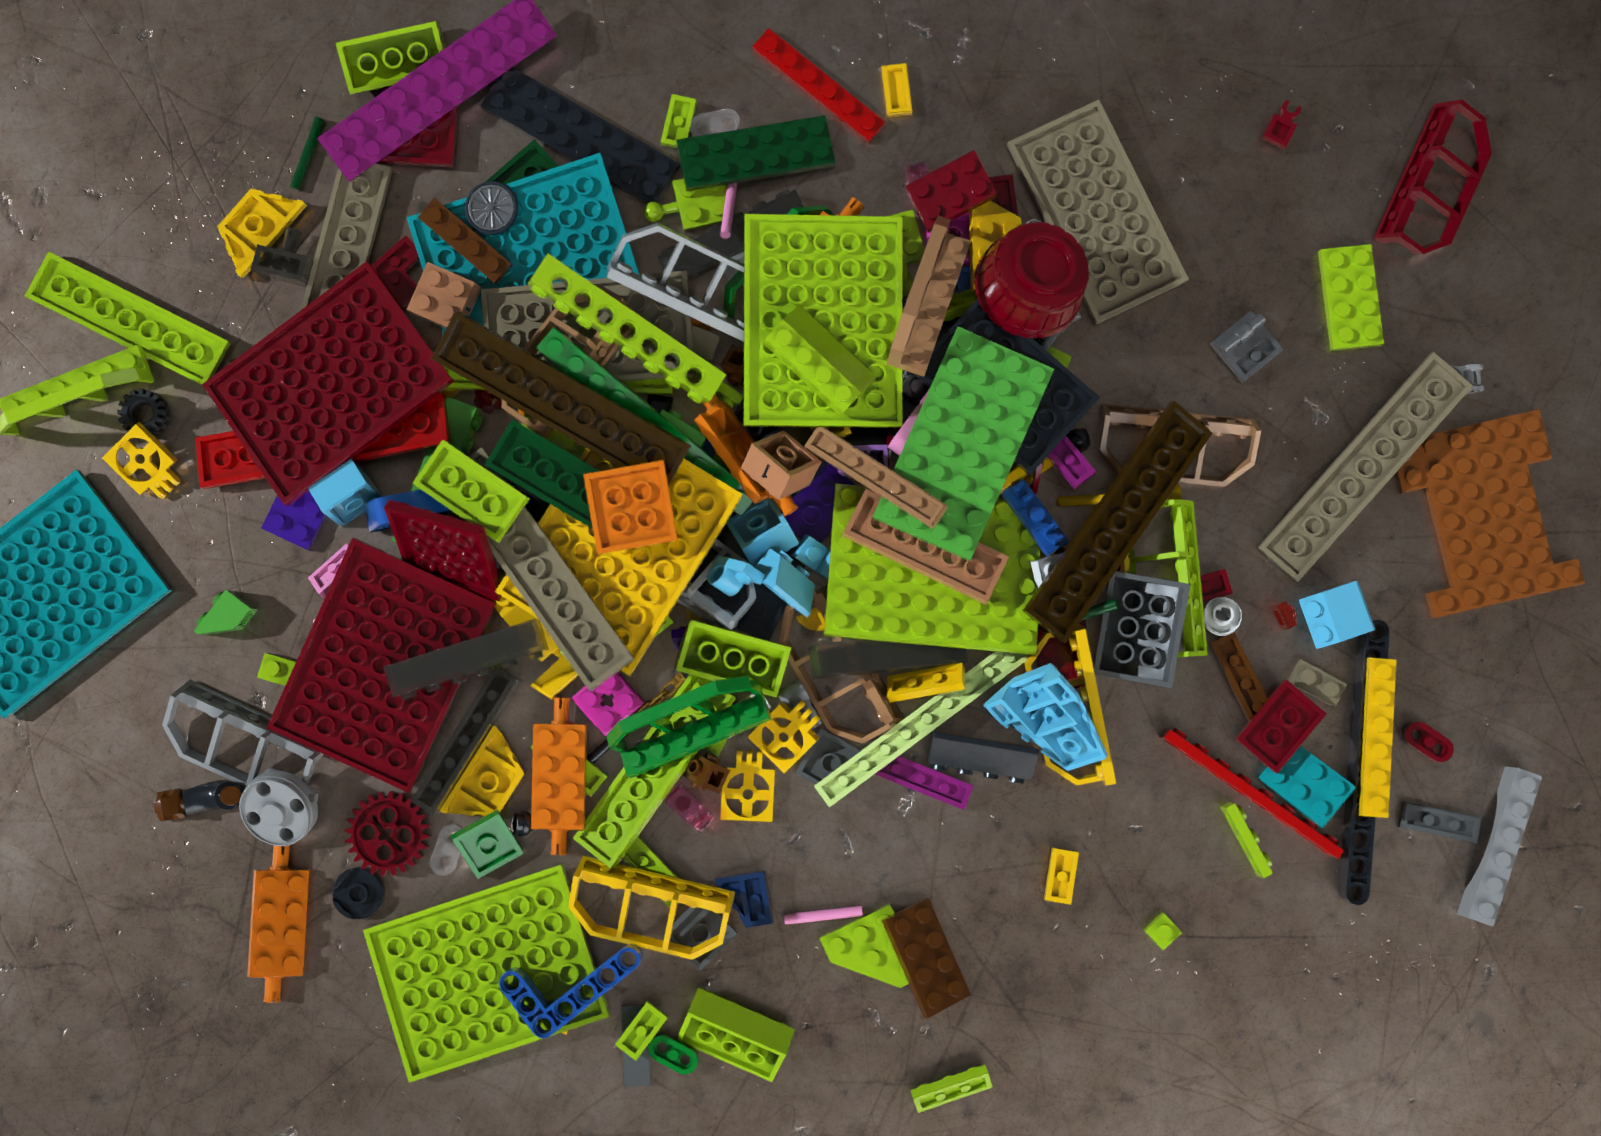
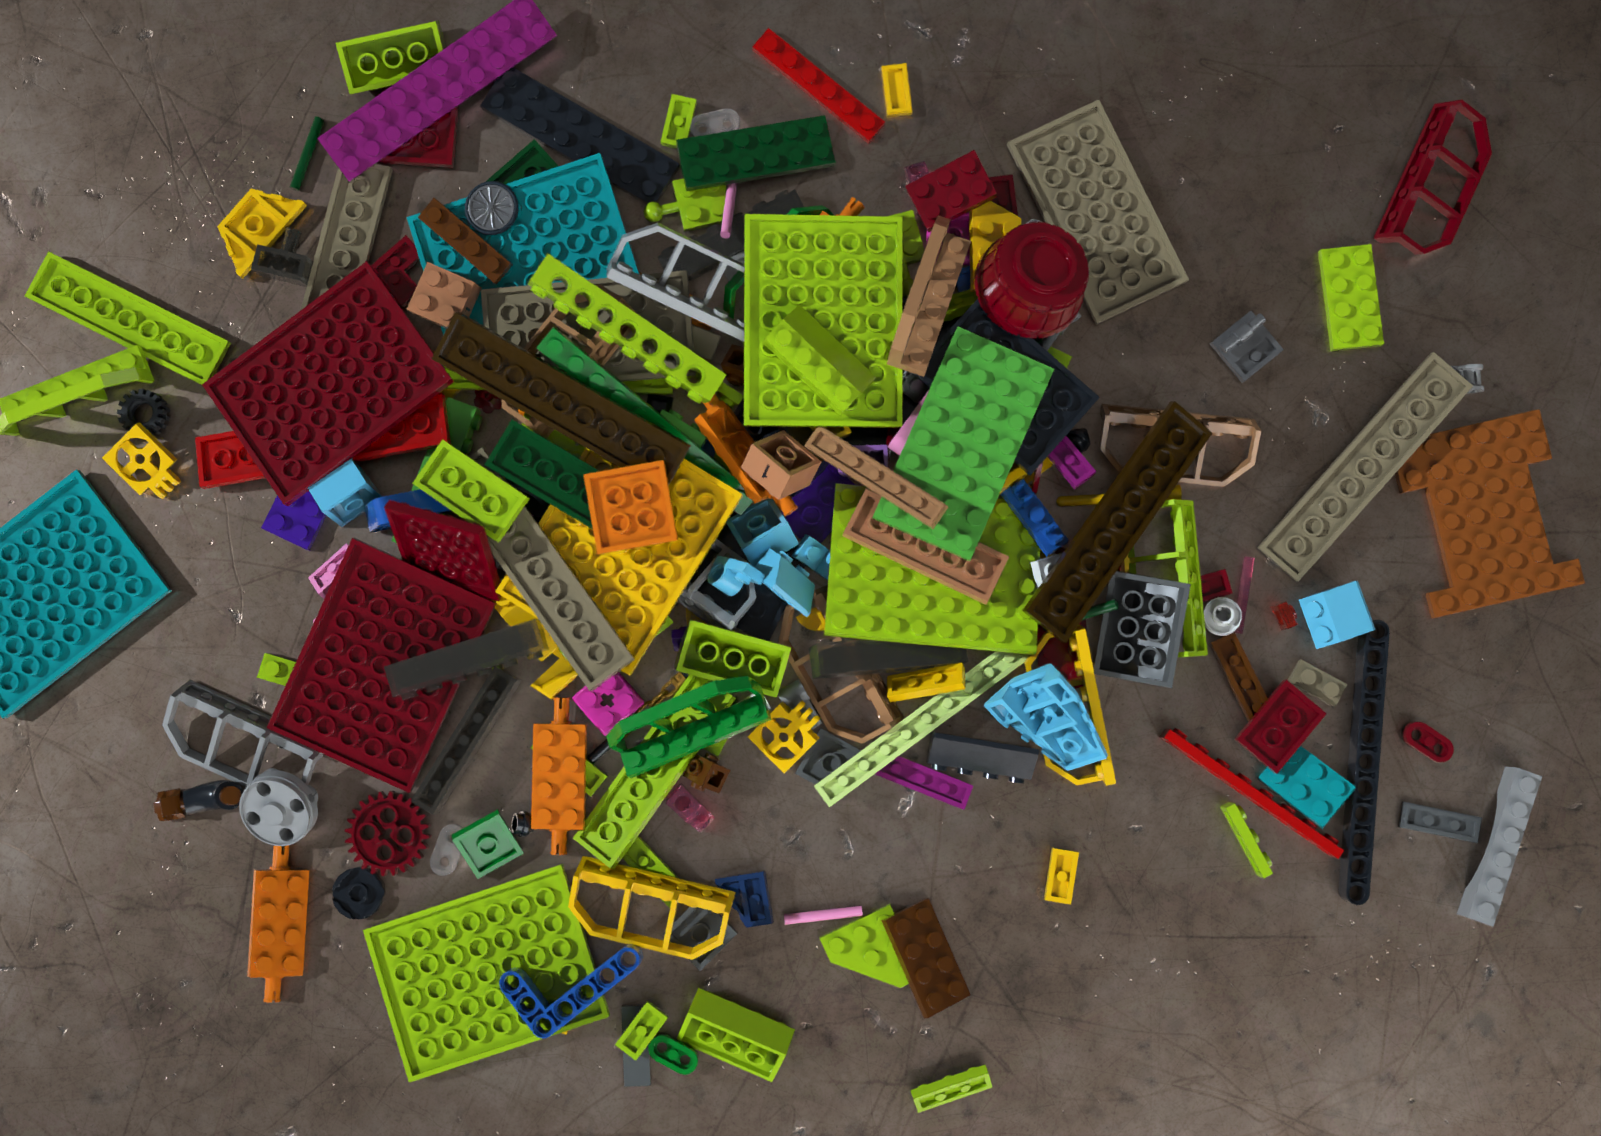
(226, 615): bright green slope -> none
(487, 779): yellow wing -> none
(749, 768): yellow piece -> none
(1162, 931): lime plate -> none
(1244, 589): none -> clear pink bar
(1280, 127): dark red plate -> none
(1377, 737): yellow plate -> none

